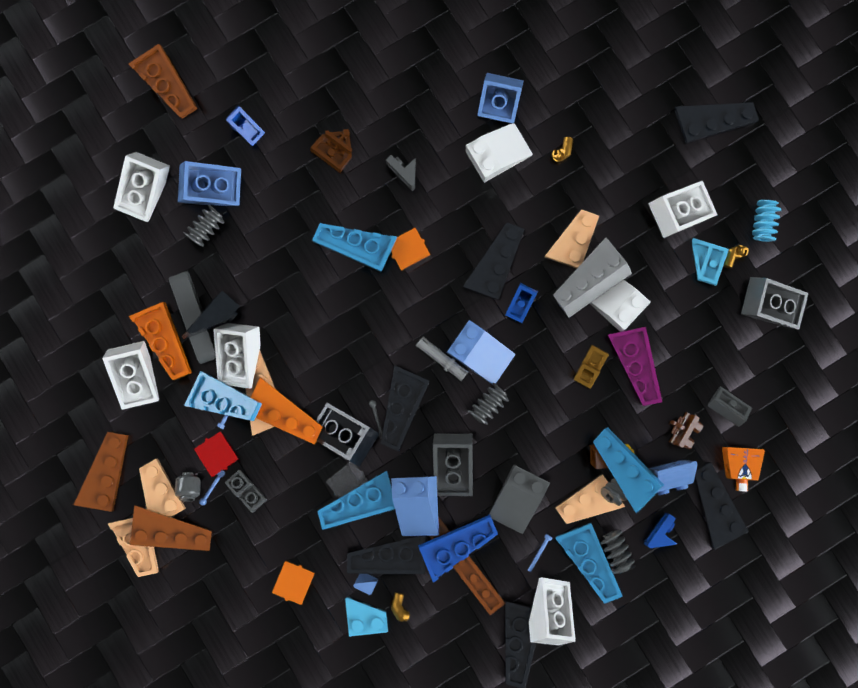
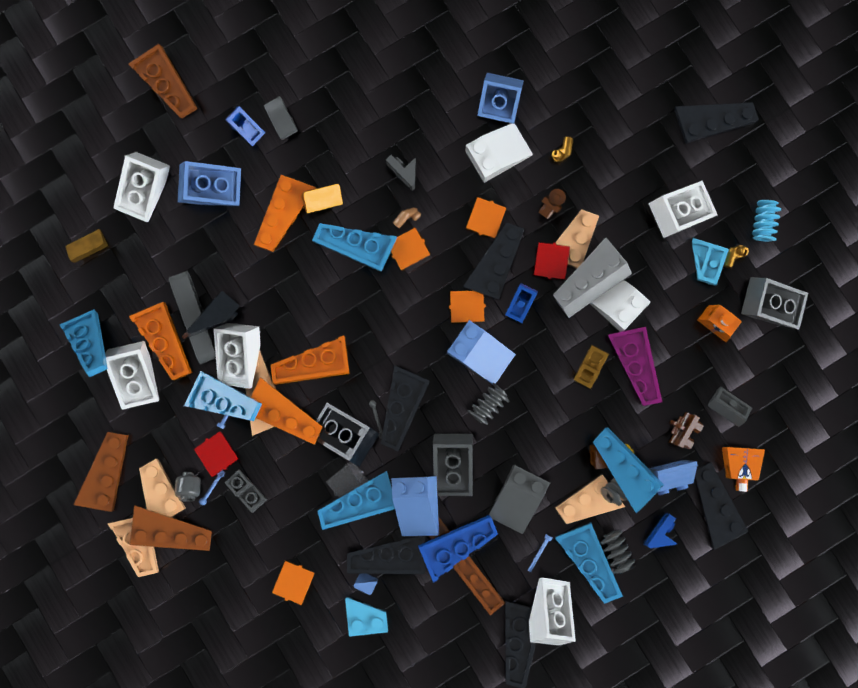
(86, 246): none -> pearl gold slope
(87, 341): none -> dark azure wing
(204, 226): dark grey piece -> none
(280, 118): none -> dark grey slope
(282, 212): none -> orange wing
(321, 362): none -> orange wing
(322, 198): none -> slope
(334, 148): reddish brown slope -> none
(397, 609): pearl gold arm -> none
(406, 214): none -> medium nougat arm
(440, 357): light grey pin -> none
(466, 306): none -> orange piece
(486, 218): none -> orange piece
(551, 260): none -> red piece
(553, 203): none -> reddish brown hips
(720, 321): none -> orange torso

